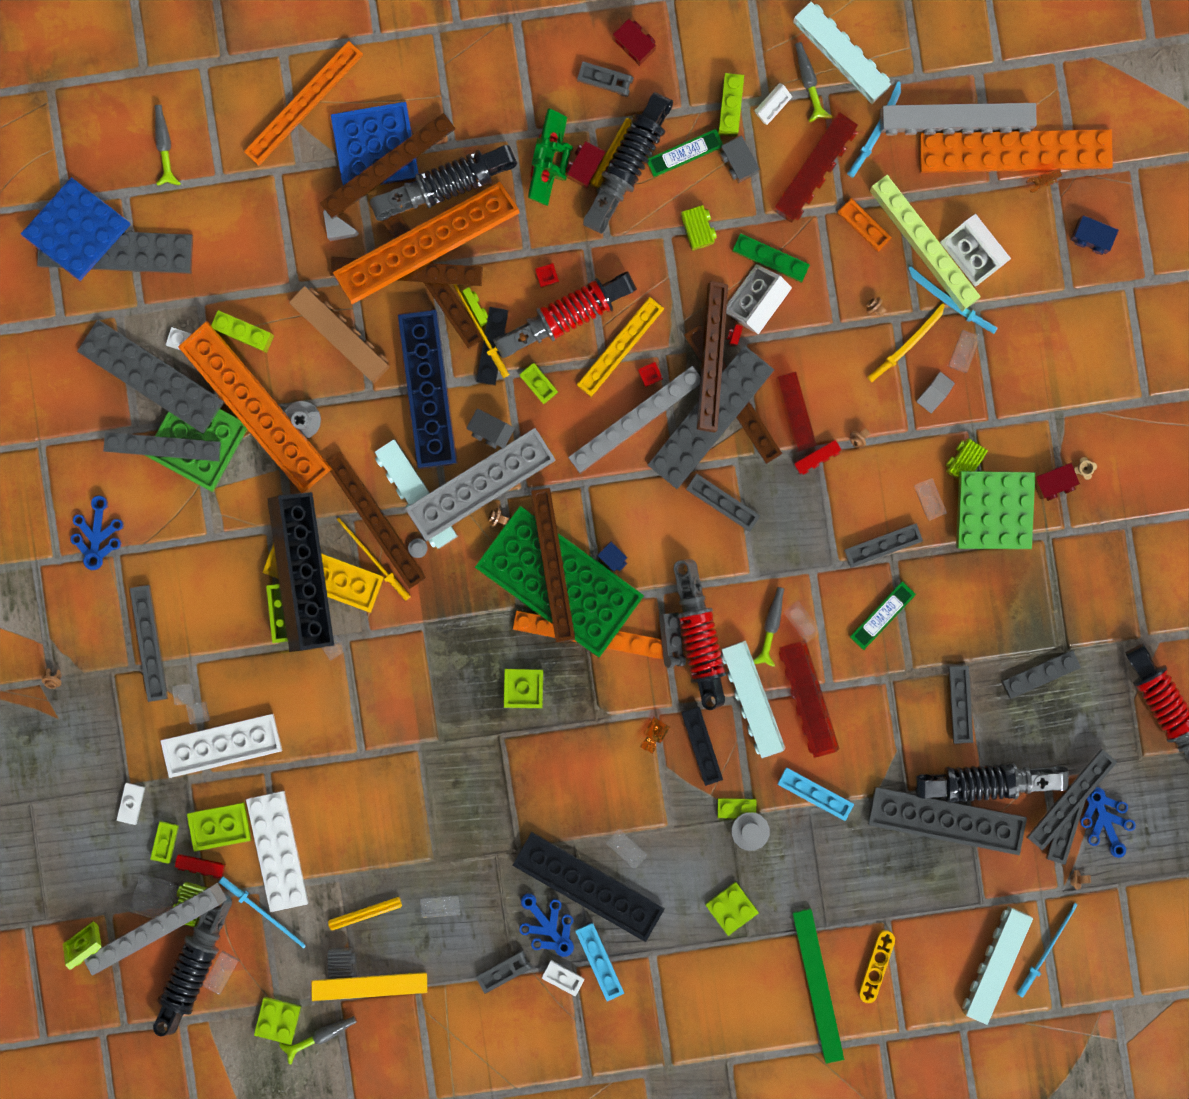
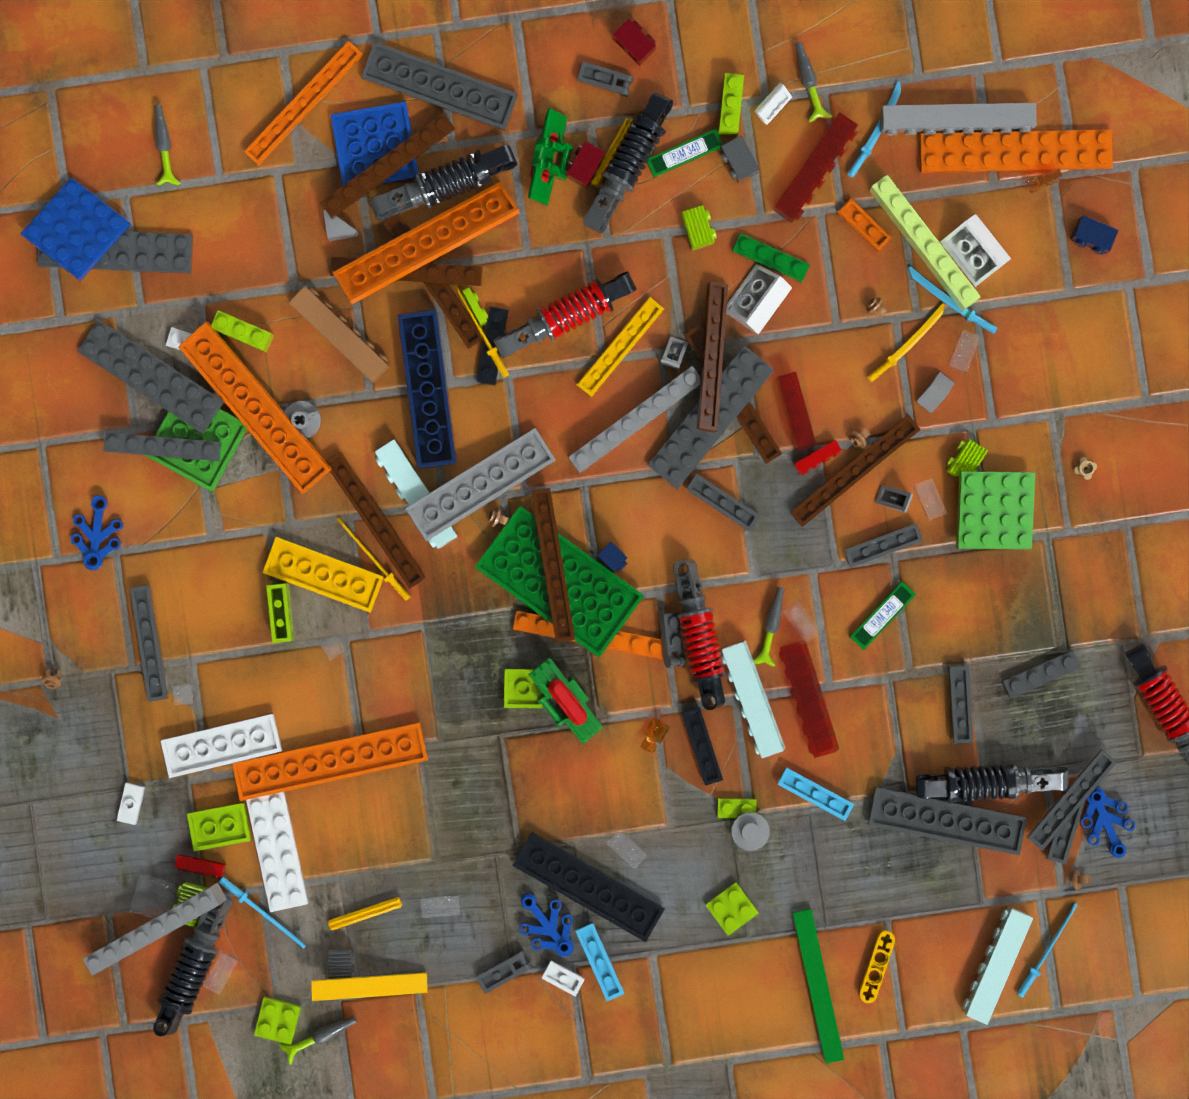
(82, 945): lime plate -> none
(164, 842): lime plate -> none
(198, 712): clear plate -> none
(300, 571): black brick -> none
(330, 761): none -> orange plate
(417, 548): light grey plate -> none
(439, 86): none -> dark grey plate
(490, 428): dark grey brick -> none
(538, 383): lime plate -> none
(547, 275): red plate -> none
(570, 699): none -> green piece
(650, 374): red plate -> none
(674, 353): none -> light grey slope
(734, 335): red plate -> none
(842, 52): light aqua brick -> none
(855, 471): none -> reddish brown plate
(894, 498): none -> light grey slope
(1056, 481): dark red brick -> none

